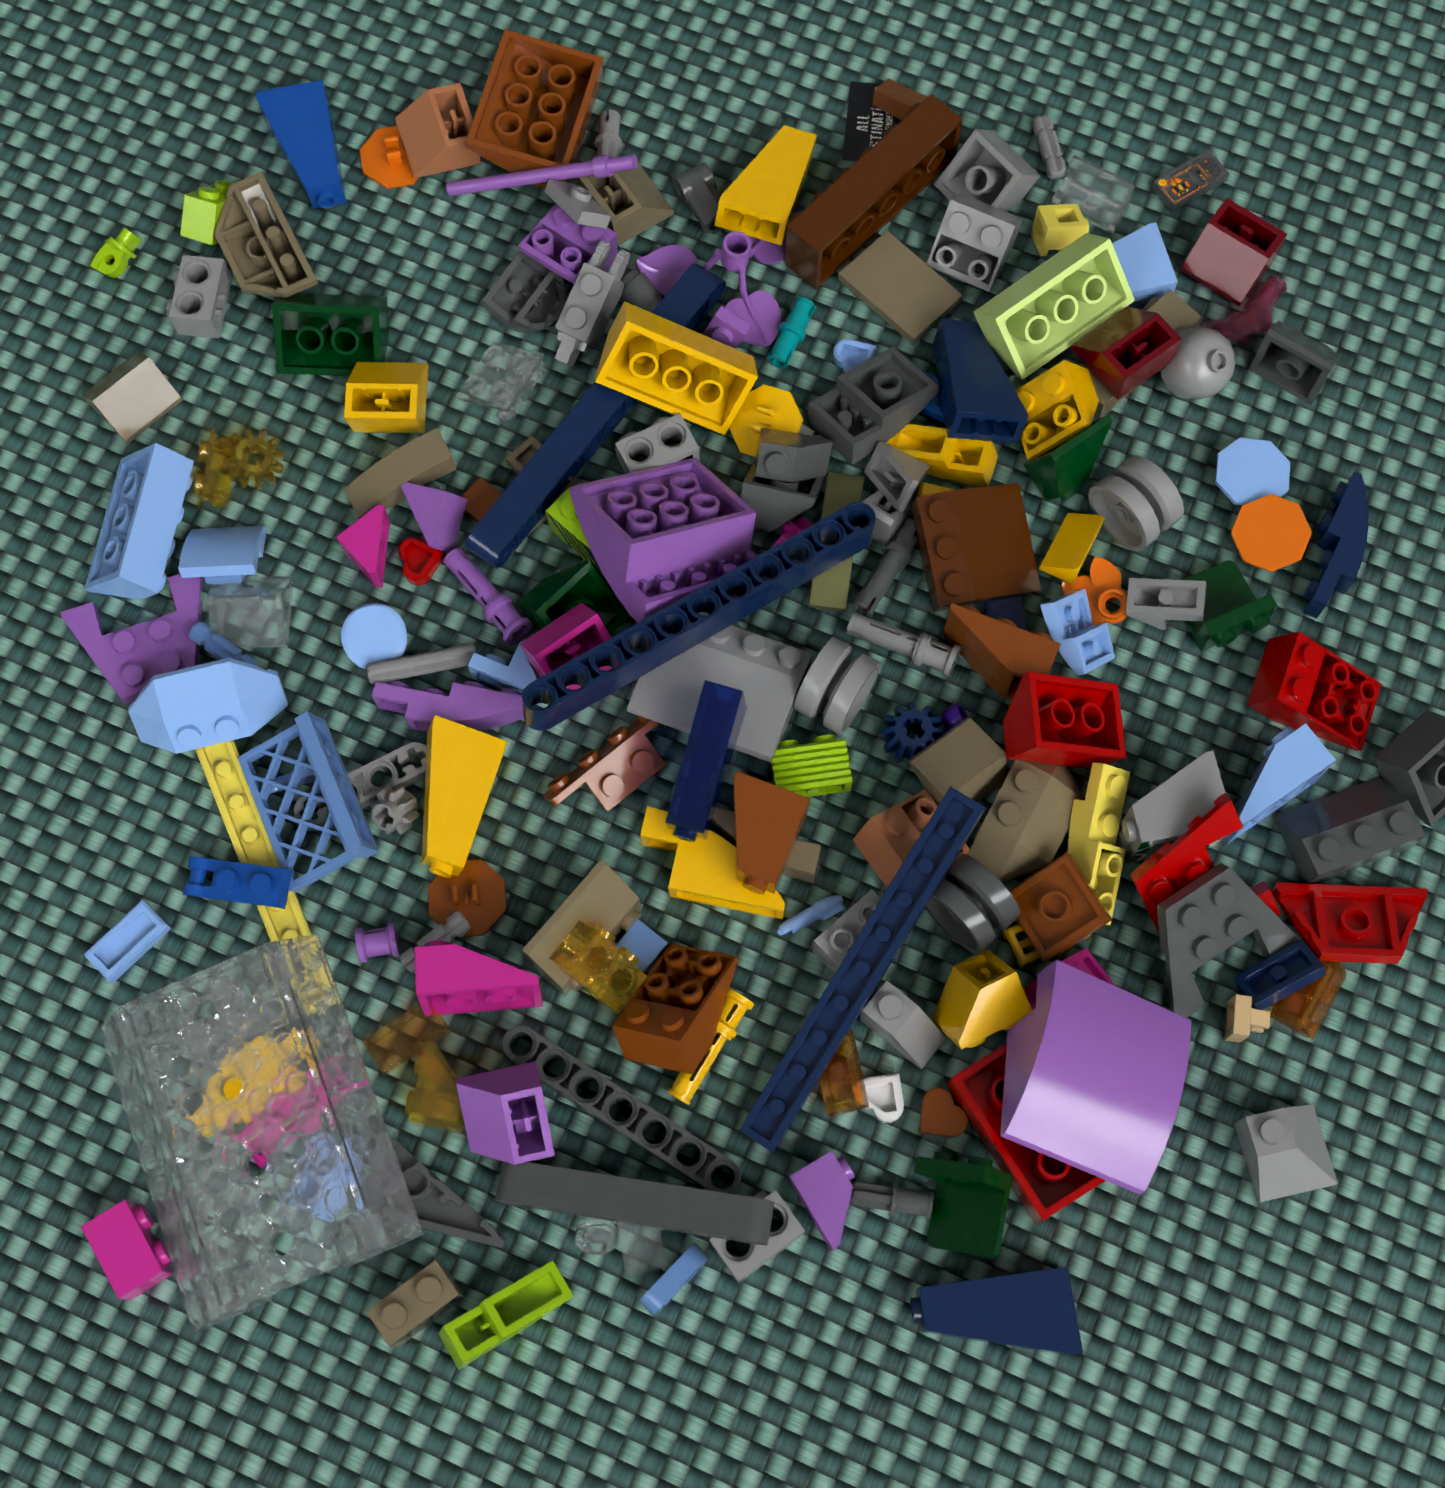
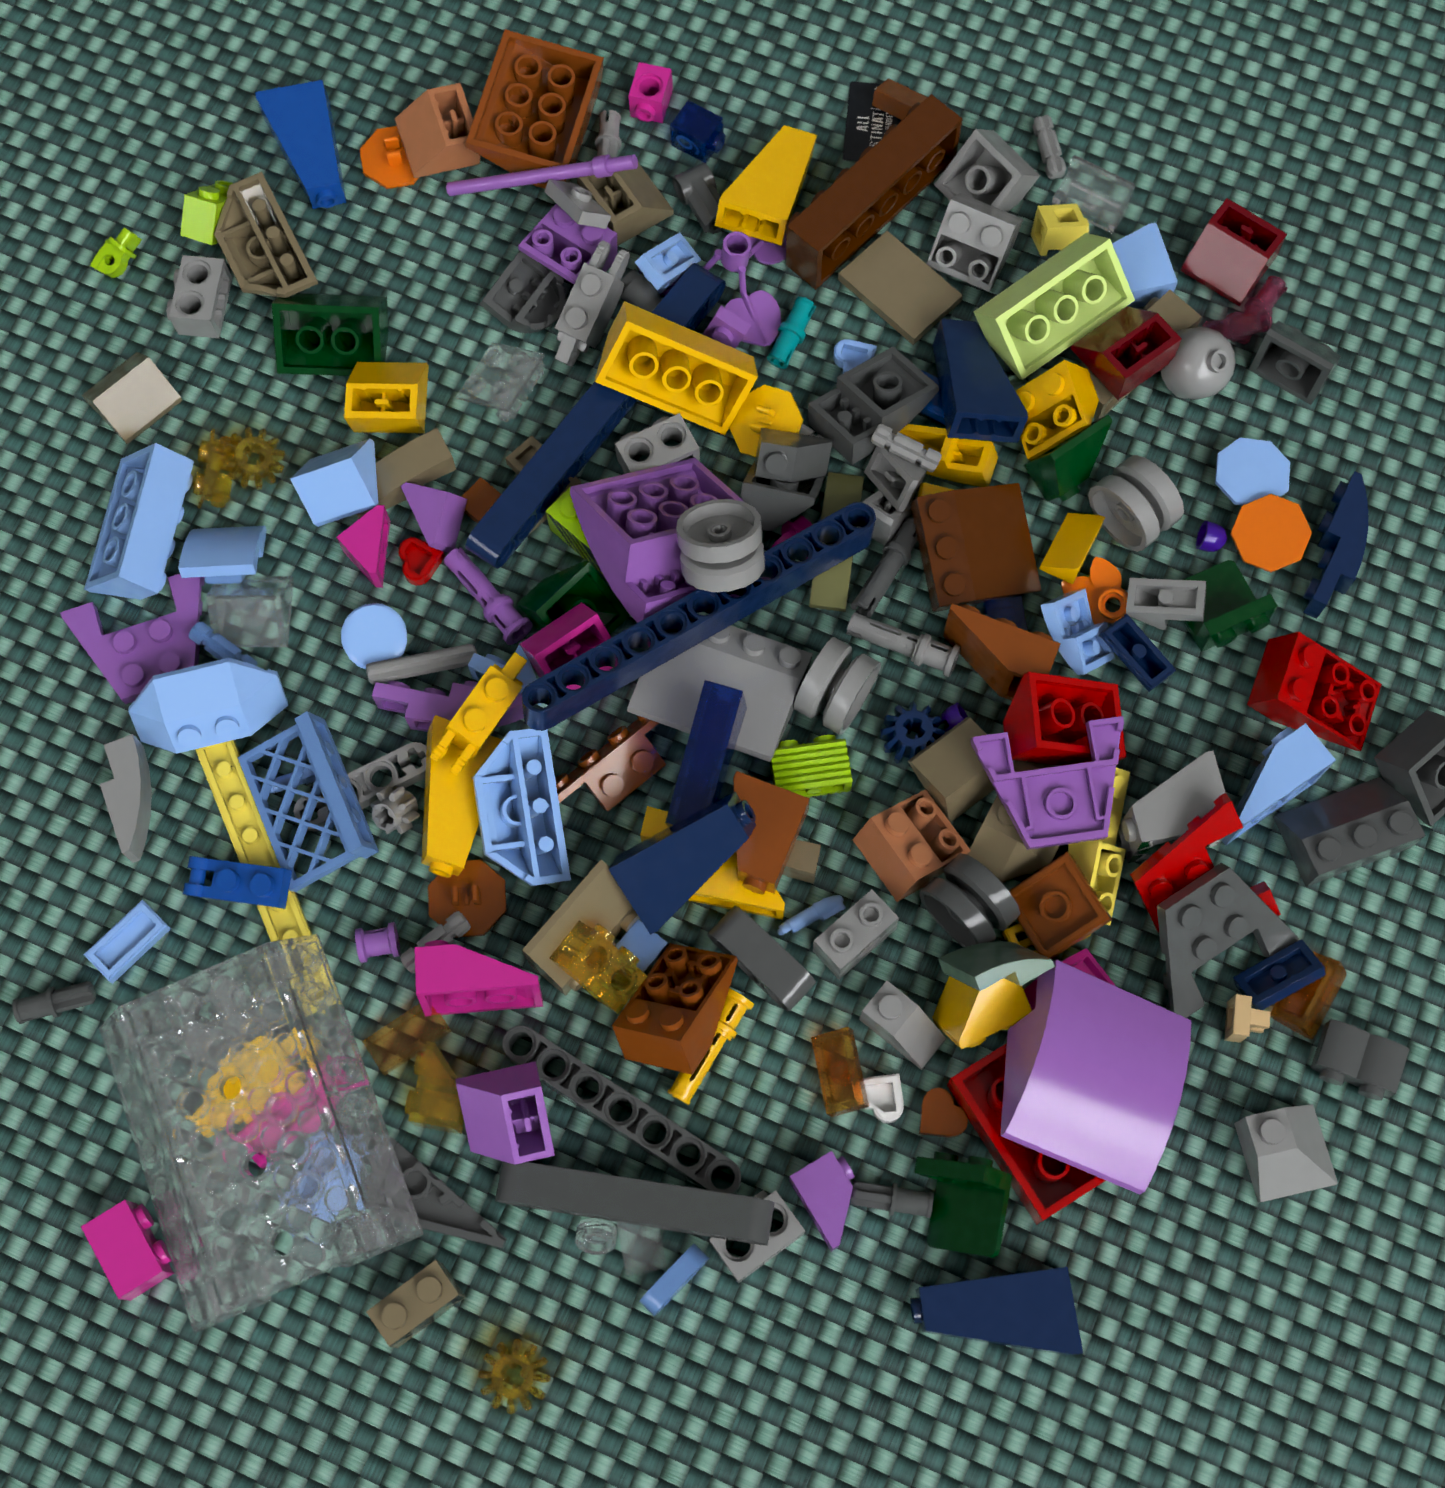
(53, 1002): none -> dark grey axle
(128, 794): none -> light grey slope
(338, 483): none -> light blue slope
(481, 712): none -> yellow hinge
(500, 1379): none -> clear yellow gear
(505, 1314): lime slope -> none
(522, 809): none -> light blue wedge
(651, 81): none -> dark pink brick
(667, 262): none -> light blue slope
(676, 862): none -> dark blue slope
(697, 132): none -> clear blue brick
(721, 545): none -> light grey wheel
(762, 958): none -> dark grey beam
(862, 969): dark blue plate -> none
(906, 448): none -> light grey axle
(992, 961): none -> sand green slope
(1061, 801): none -> medium lavender wing
(1137, 652): none -> dark blue slope
(1190, 180): tile -> none
(1211, 537): none -> dark purple hinge
(1352, 920): red wing -> none
(1360, 1059): none -> dark grey brick

